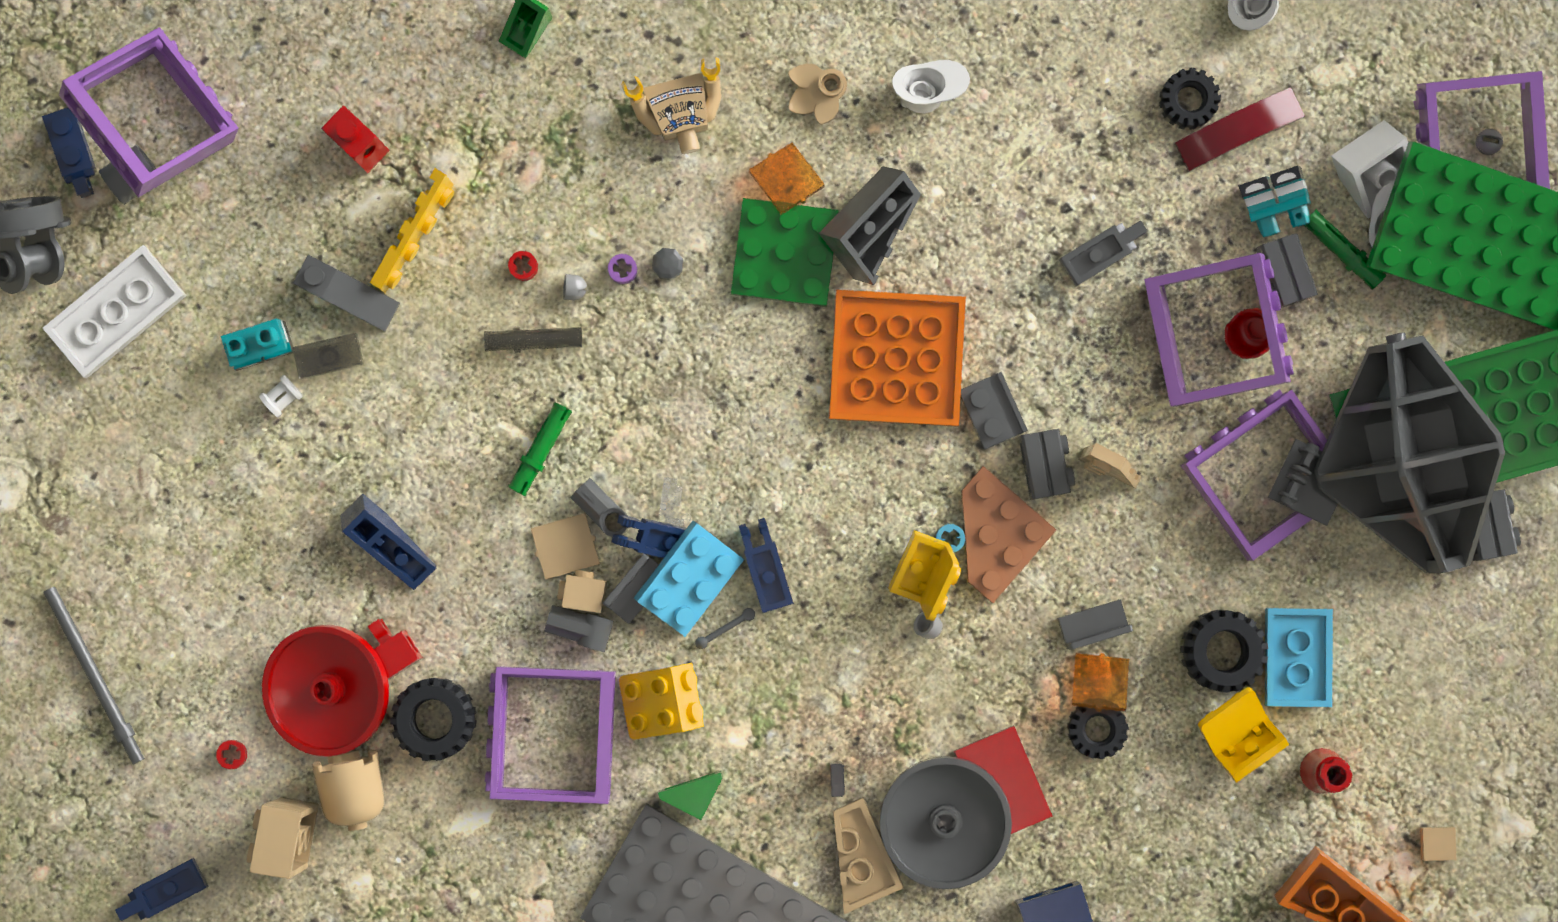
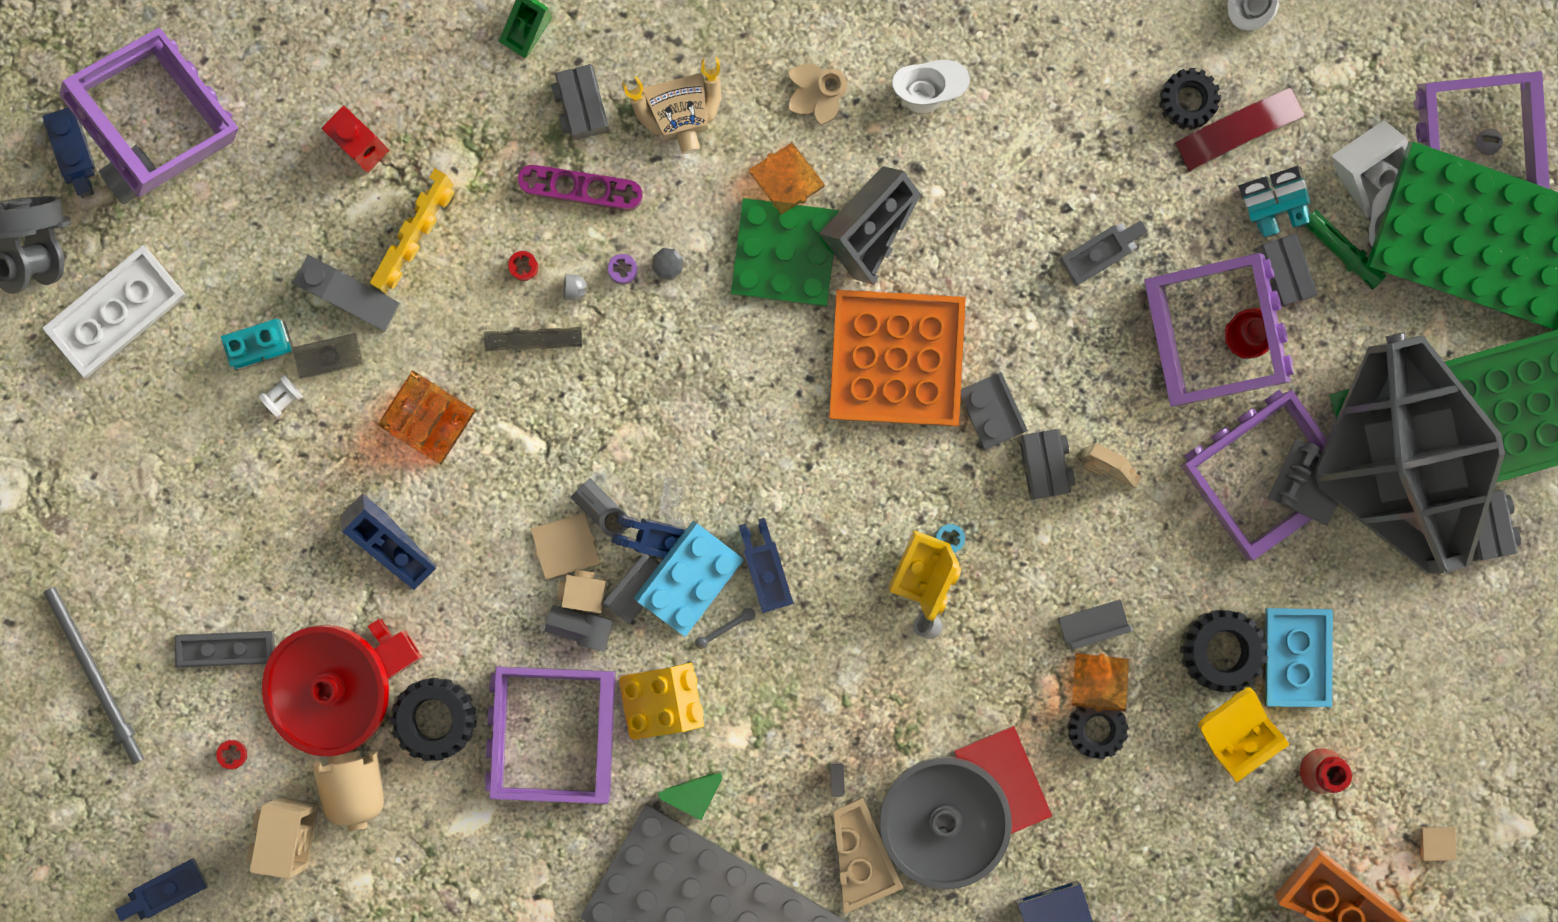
(223, 648): none -> dark grey tile
(426, 417): none -> clear orange slope
(539, 450): green pin -> none
(581, 102): none -> dark grey brick
(581, 183): none -> magenta beam
(999, 533): nougat plate -> none

